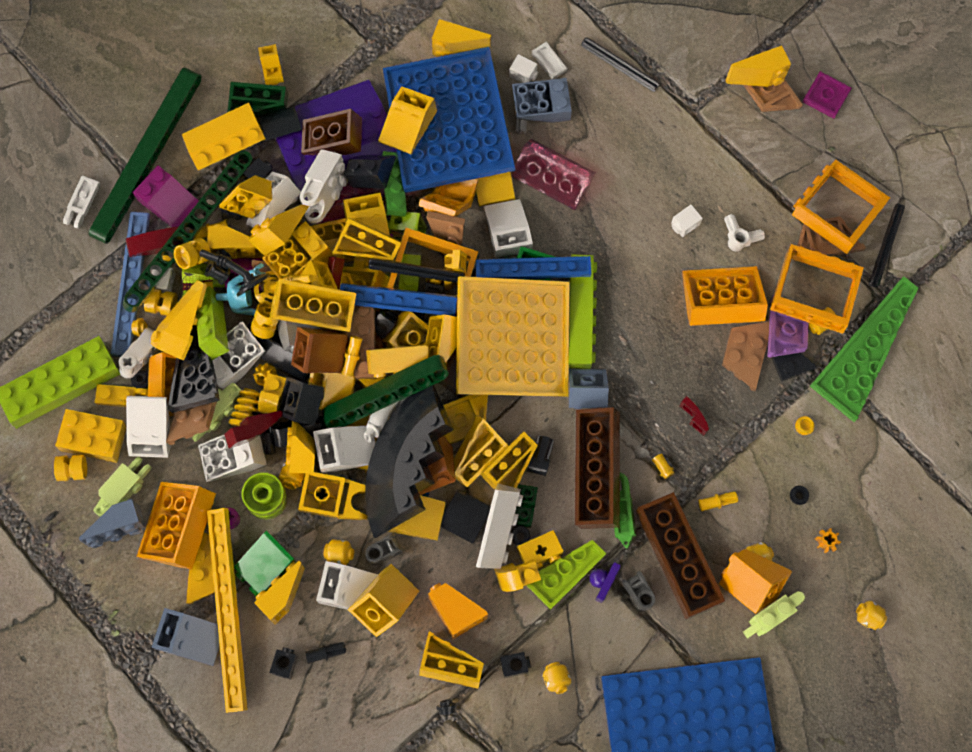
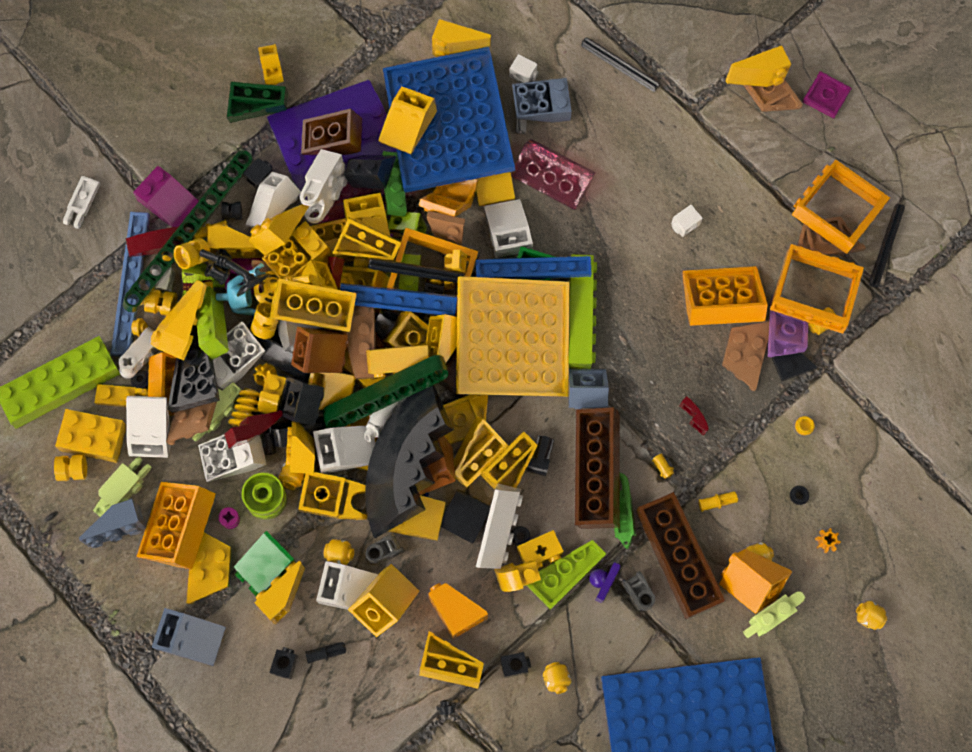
(145, 155): dark green beam -> none
(223, 136): yellow slope -> none
(227, 610): yellow plate -> none
(249, 197): yellow slope -> none
(280, 123): black slope -> none
(352, 356): yellow pin -> none
(526, 510): dark green slope -> none
(549, 61): white tile -> none
(743, 235): white axle -> none
(855, 367): bright green wing -> none

